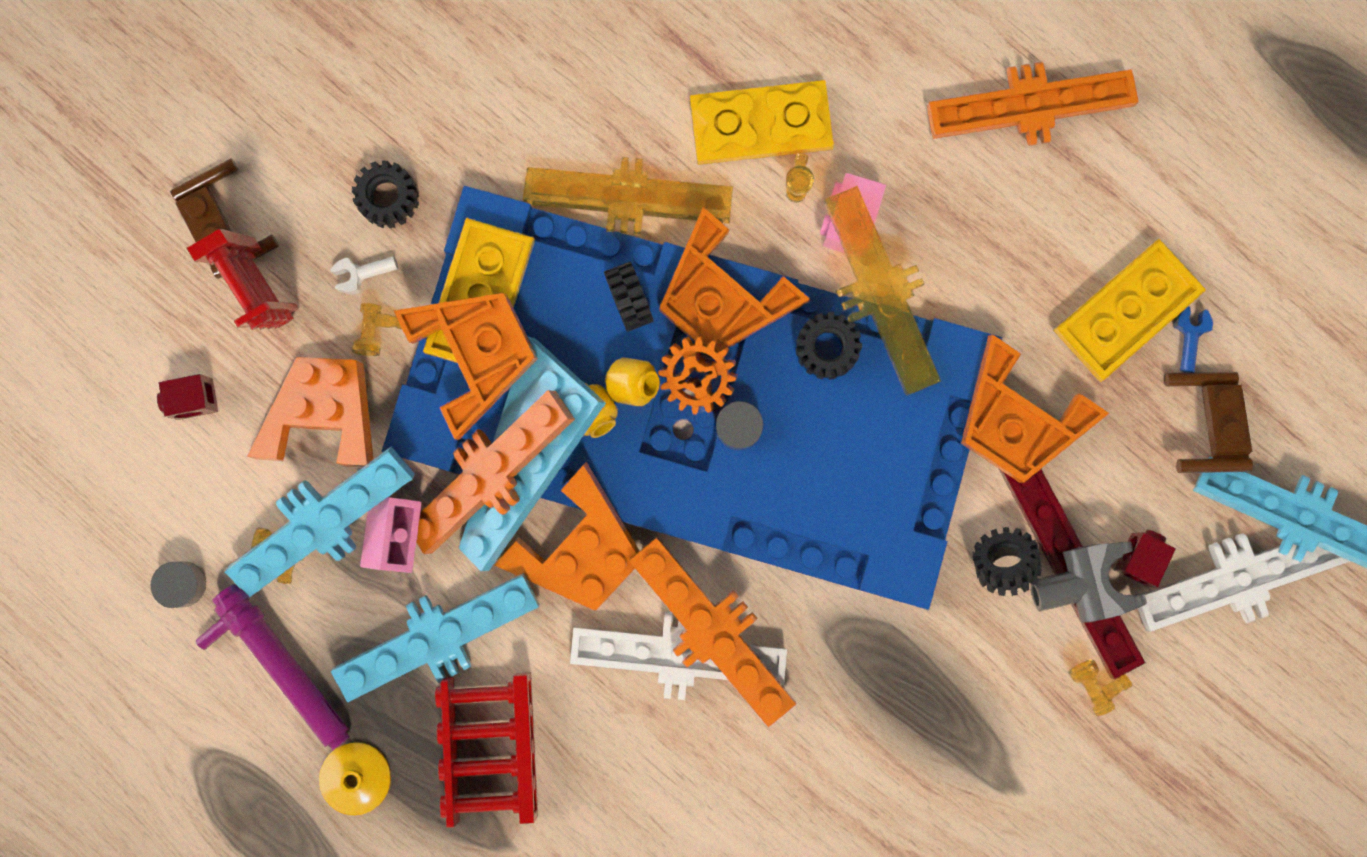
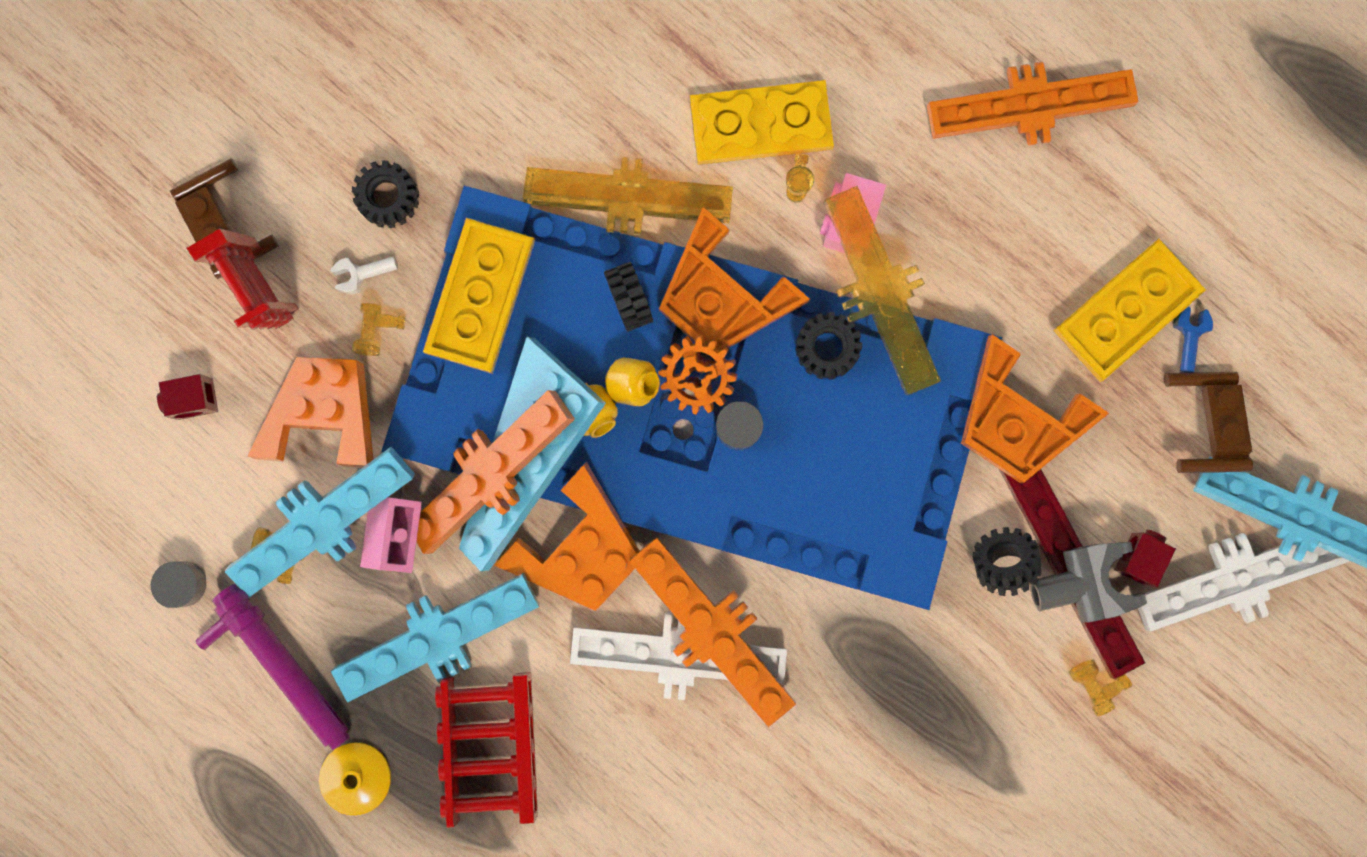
(486, 345): orange wing -> none

